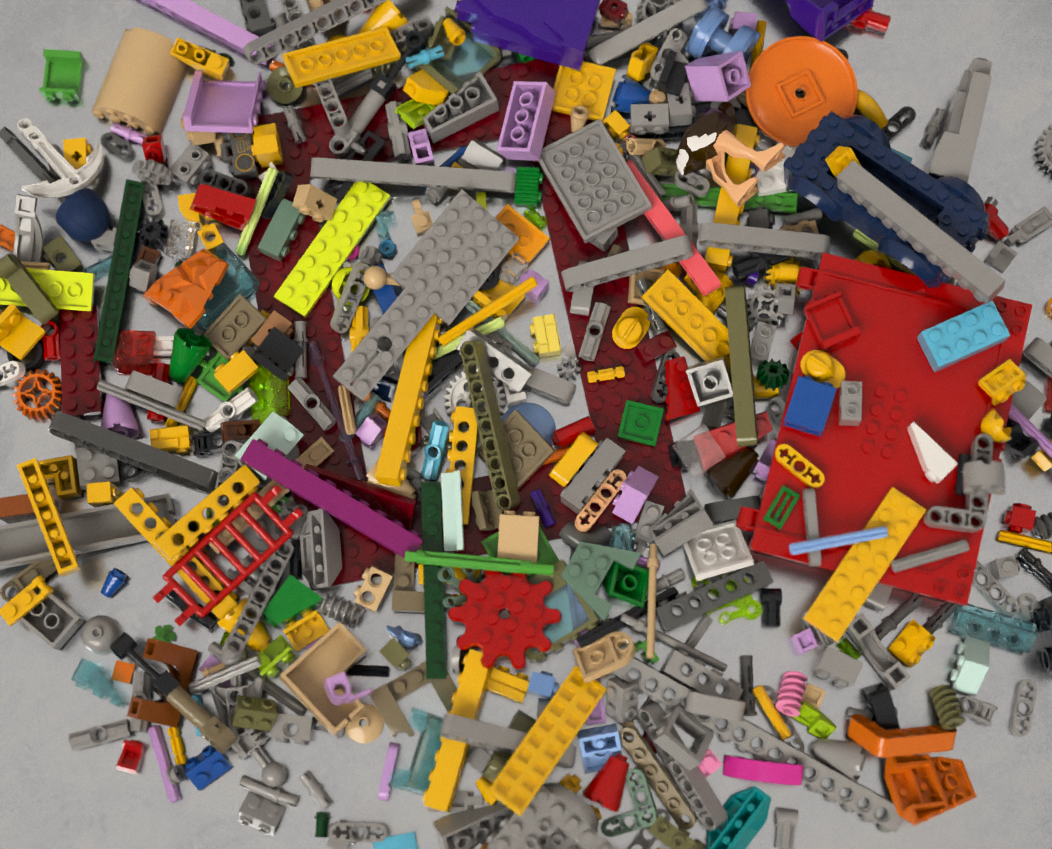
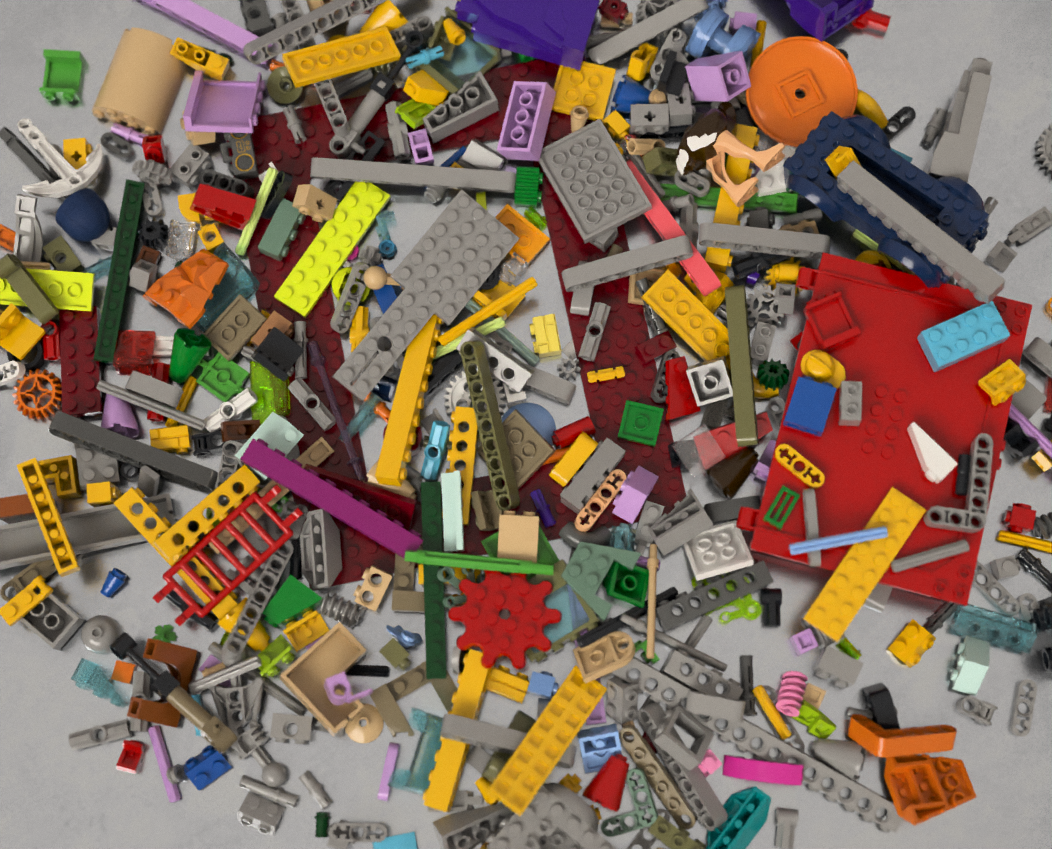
(148, 481): none -> light grey tile
(177, 745): yellow axle -> none
(219, 139): tan pin -> none
(236, 371): yellow brick -> none
(254, 713): olive bracket -> none
(266, 145): yellow brick -> none
(347, 410): tan axle -> none
(371, 429): lavender brick -> none
(421, 220): tan plate -> none
(542, 286): lavender brick -> none
(630, 328): yellow piece -> none
(668, 580): light grey axle -> none
(884, 663): light grey arch -> none
(891, 622): dark grey pin -> none
(947, 707): olive piece -> none
(984, 478): light grey brick -> none
(993, 425): yellow hair -> none
(996, 227): red piece -> none

